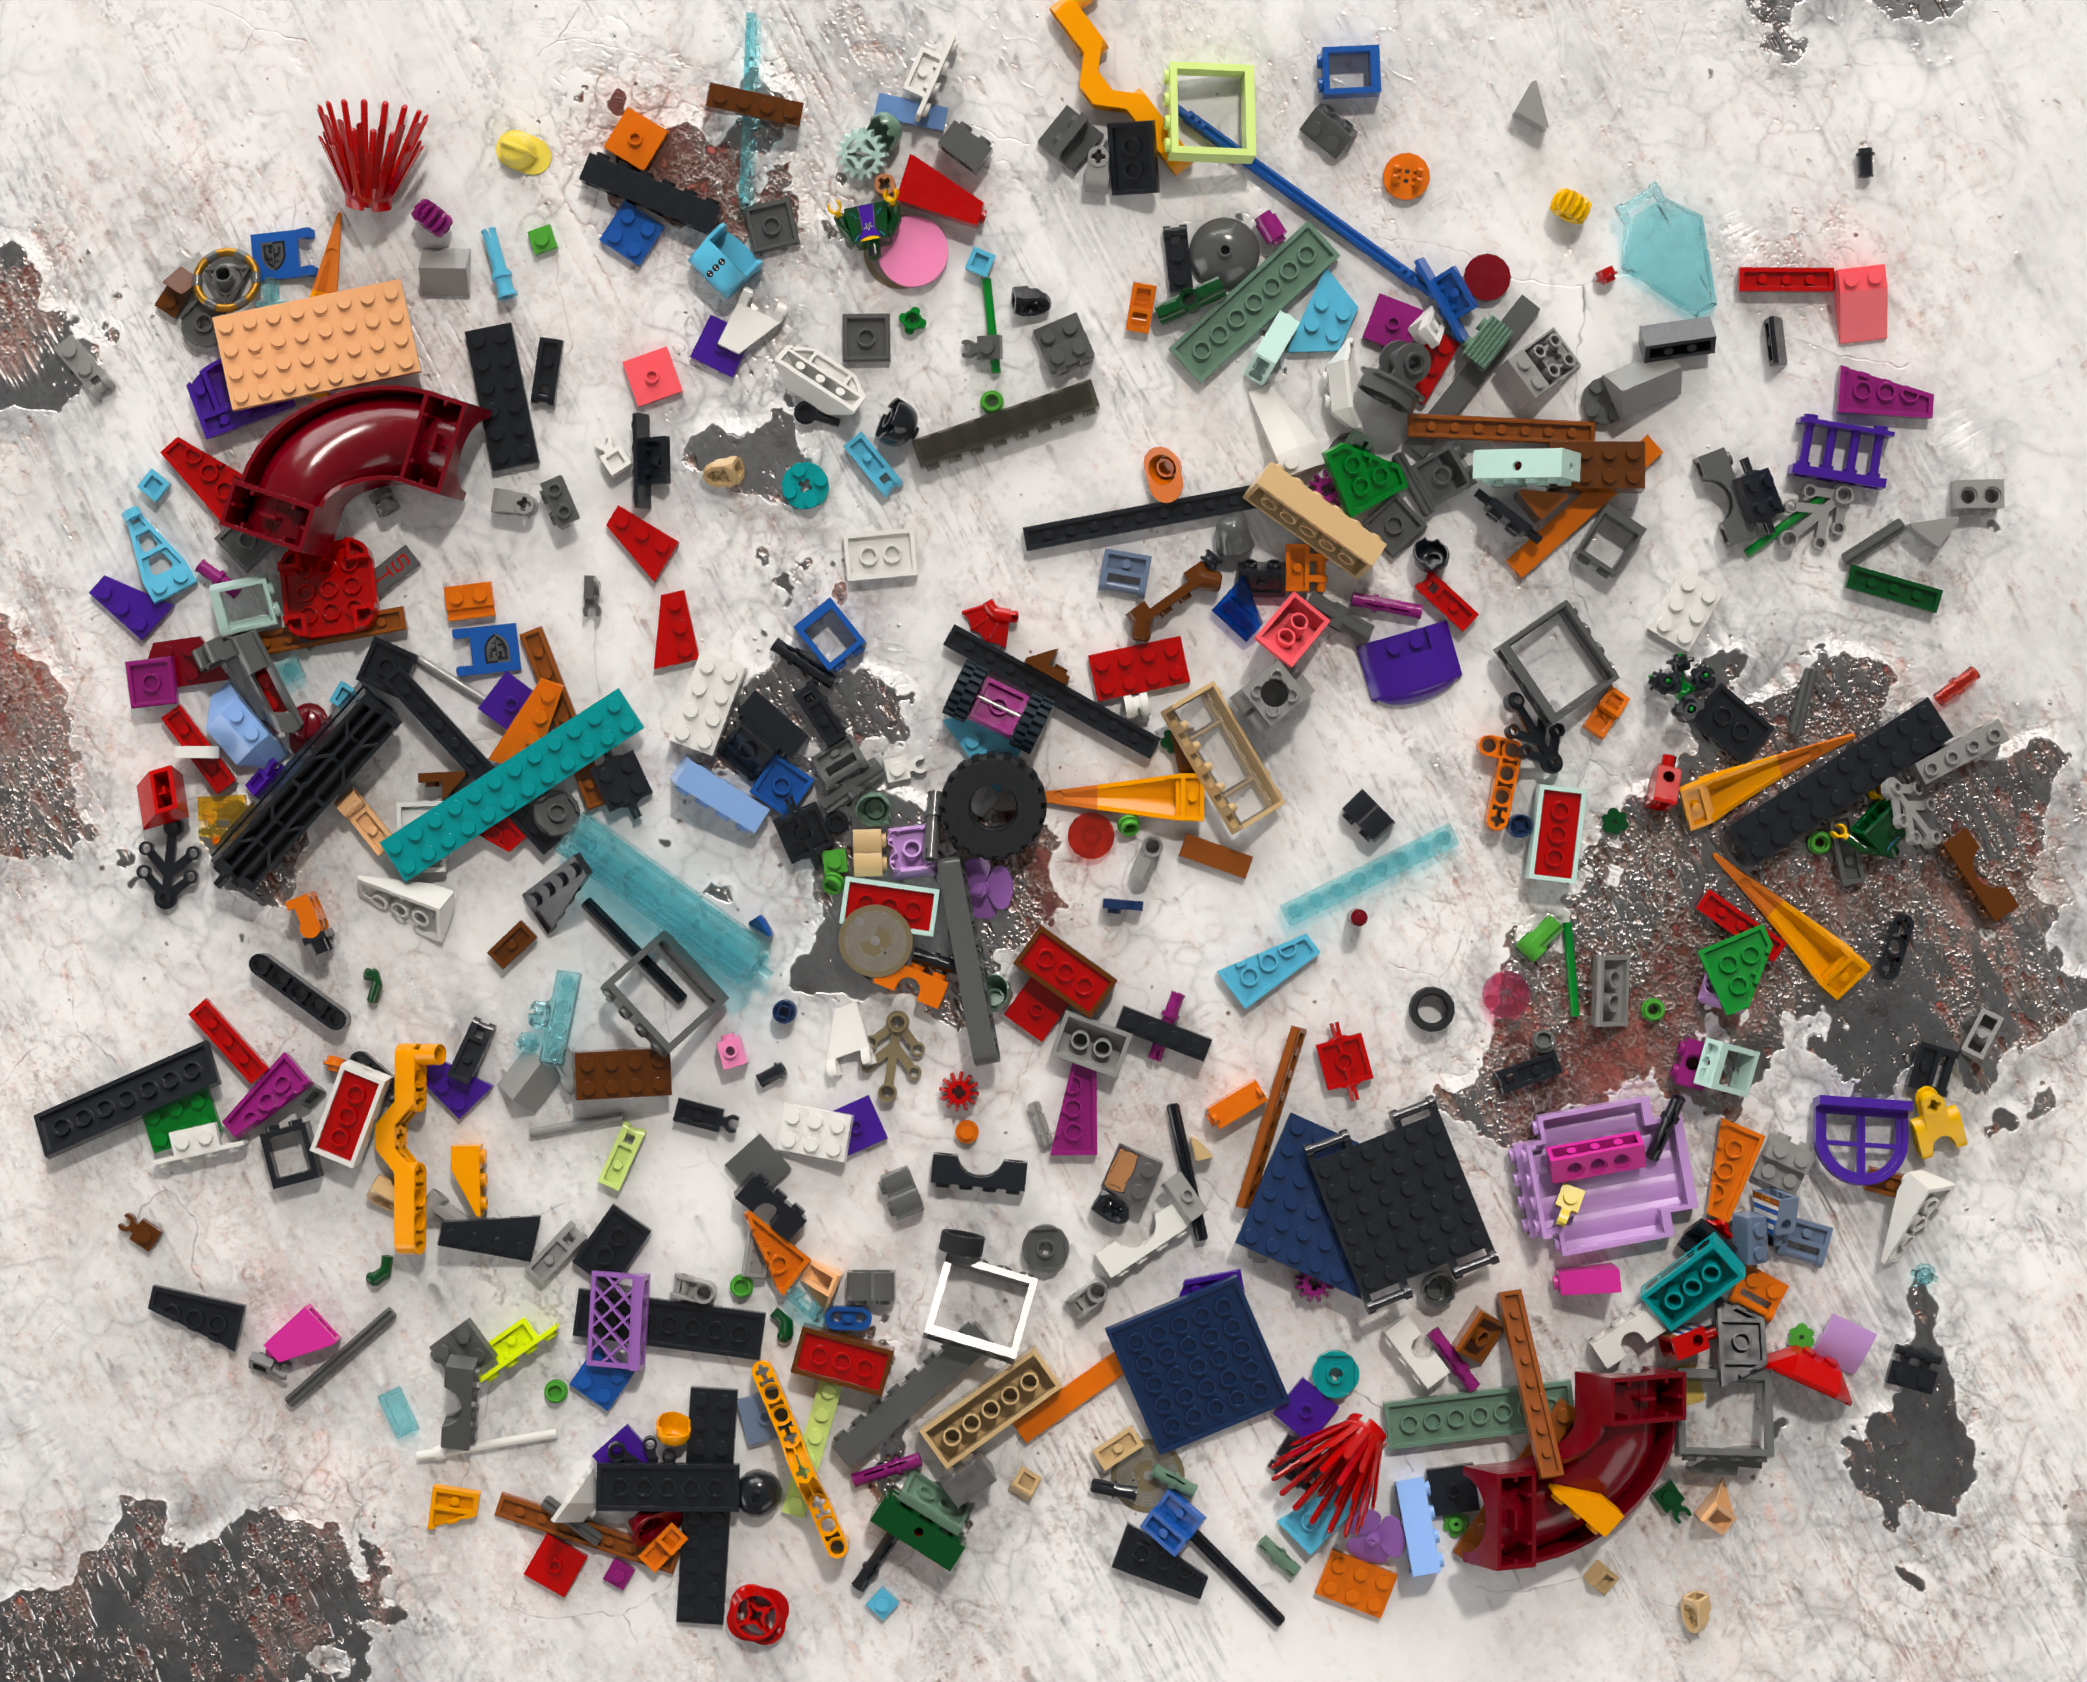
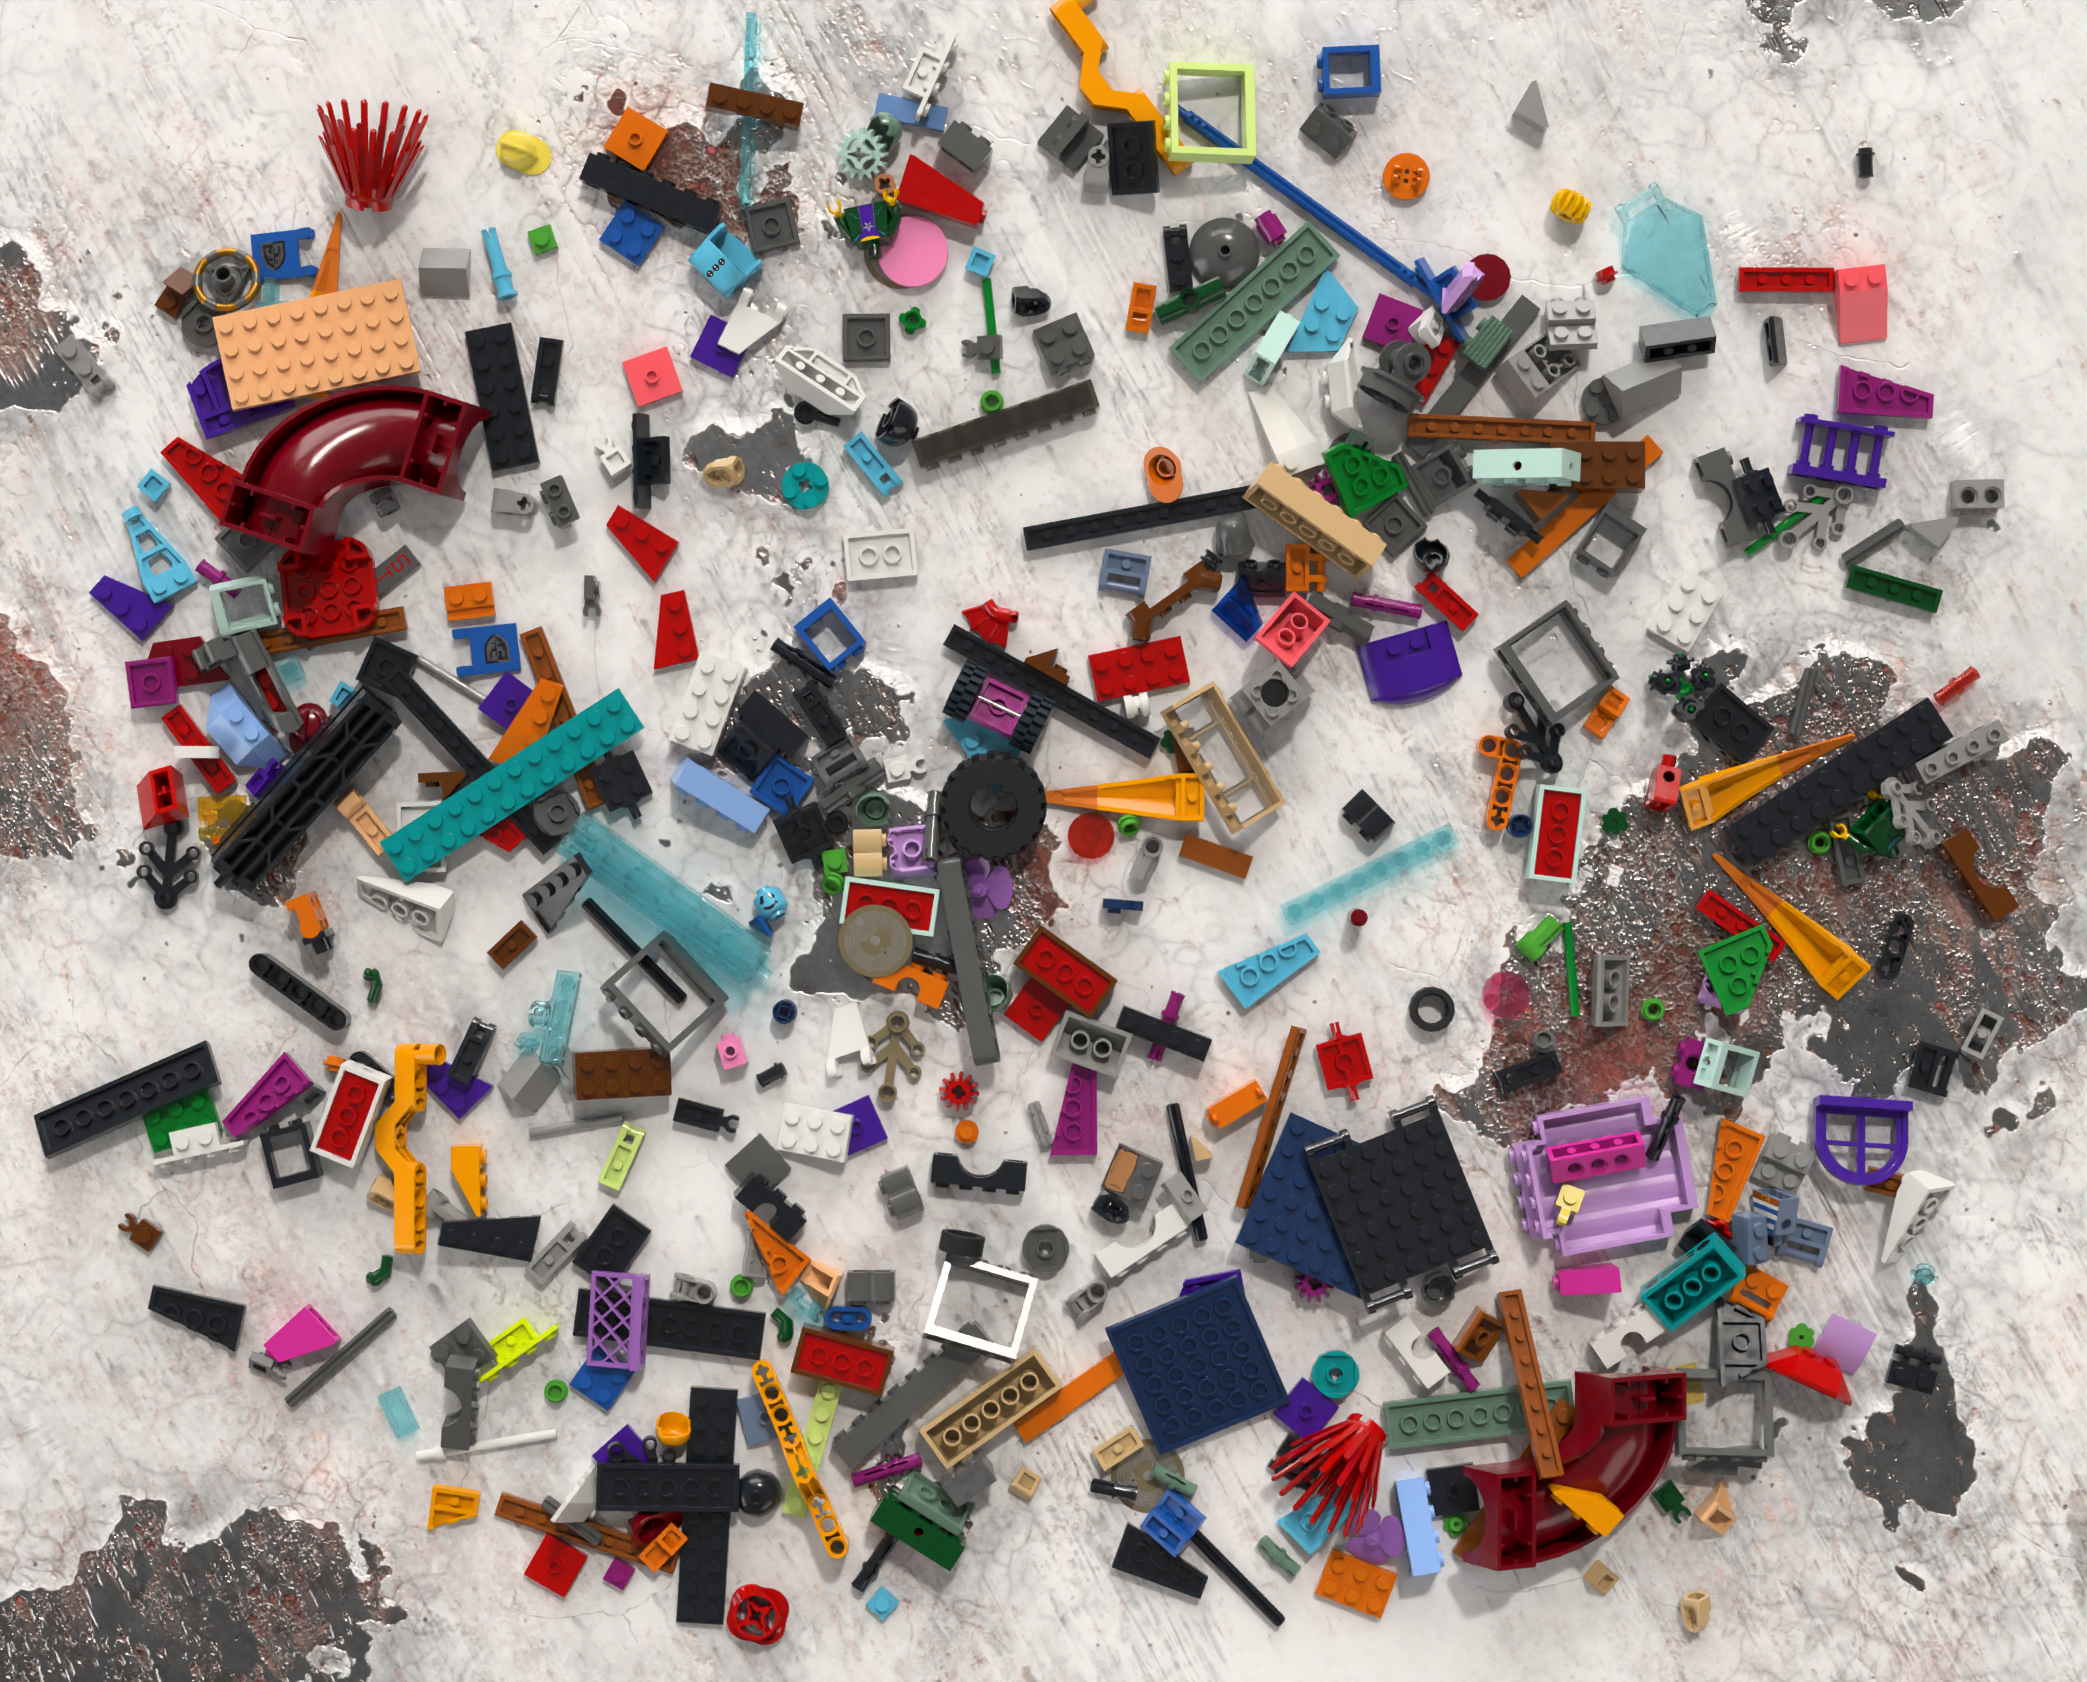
(229, 1041): red plate -> none
(432, 218): magenta gear -> none
(770, 903): none -> medium azure head
(1461, 287): none -> lavender slope
(1571, 324): none -> light grey plate
(1686, 1340): red torso -> none
(1935, 1121): yellow piece -> none

